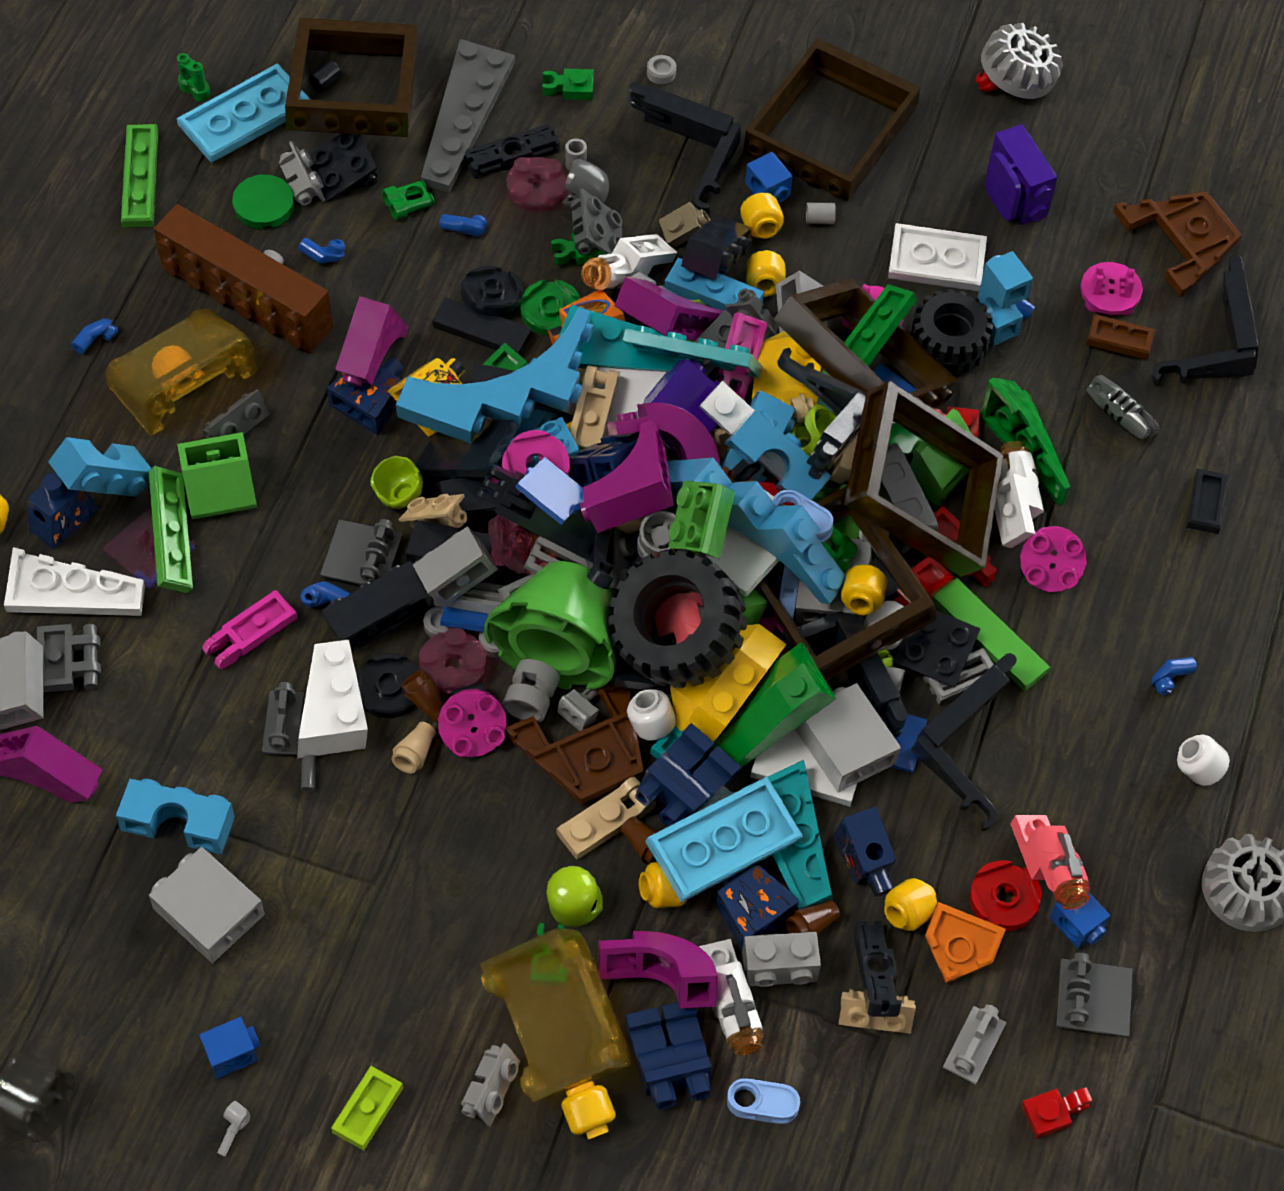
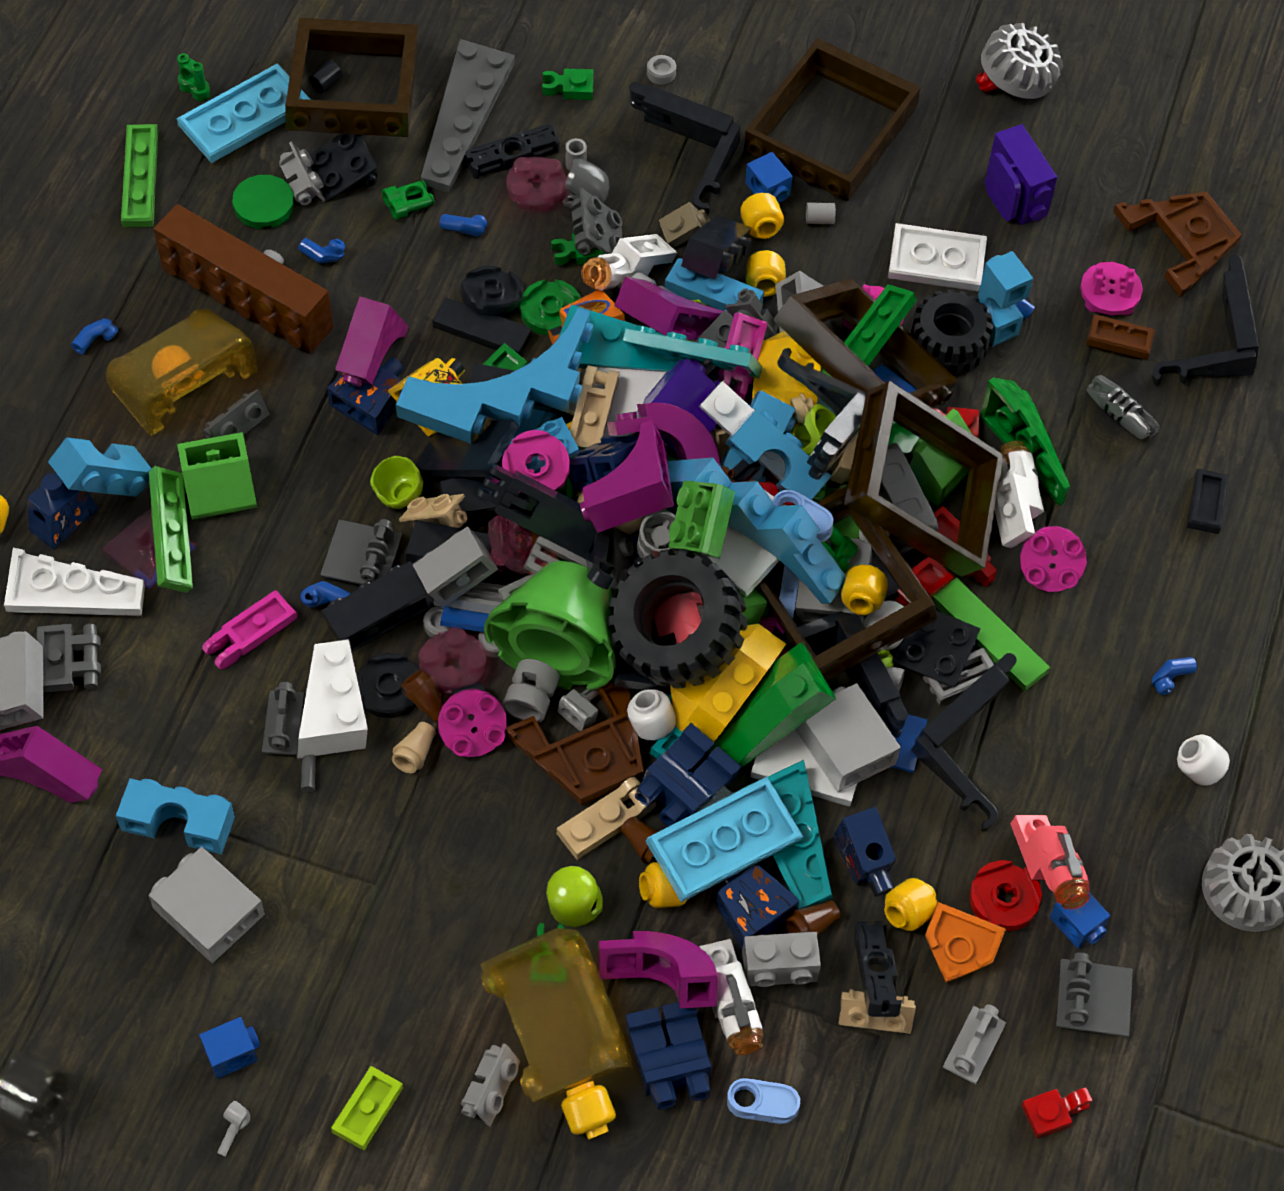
(551, 490): piece -> none

